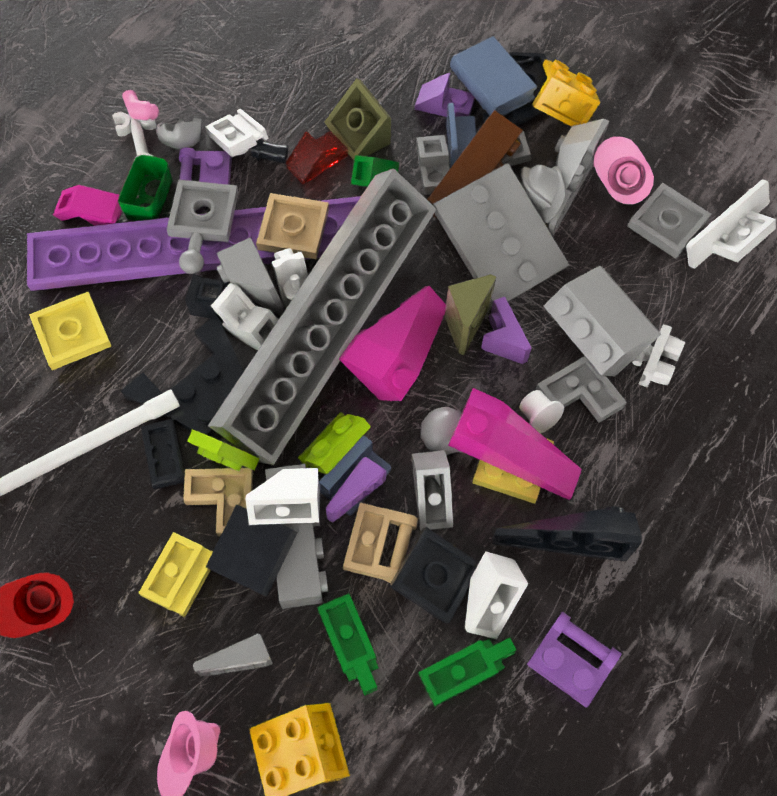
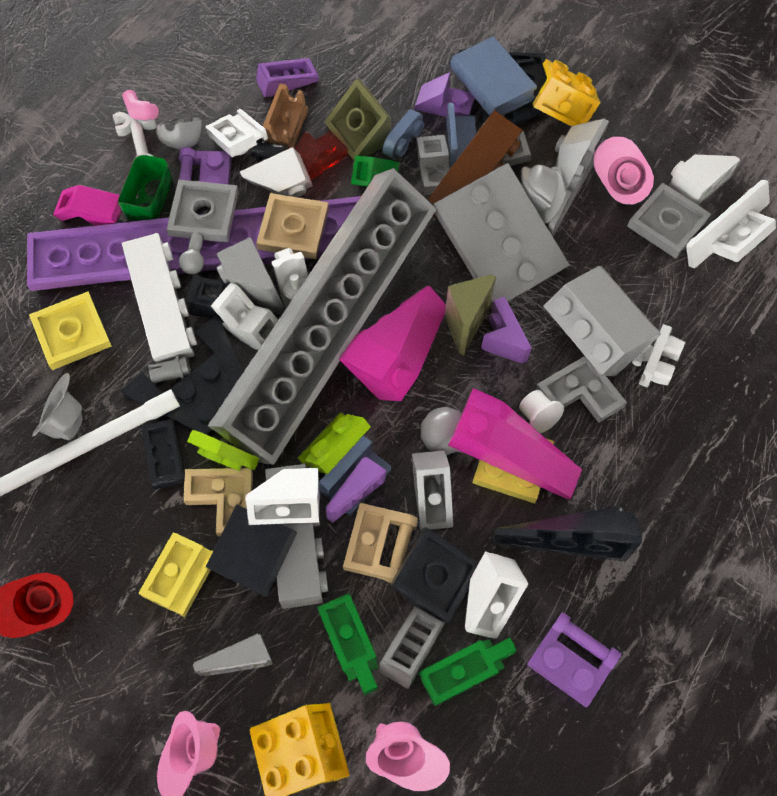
(61, 413): none -> light grey piece
(158, 299): none -> white brick
(169, 369): none -> light grey pin
(273, 73): none -> medium lavender slope
(280, 174): none -> white slope
(285, 117): none -> medium nougat hinge
(399, 672): none -> light grey slope
(401, 135): none -> sand blue plate
(407, 758): none -> bright pink piece
(702, 175): none -> white slope

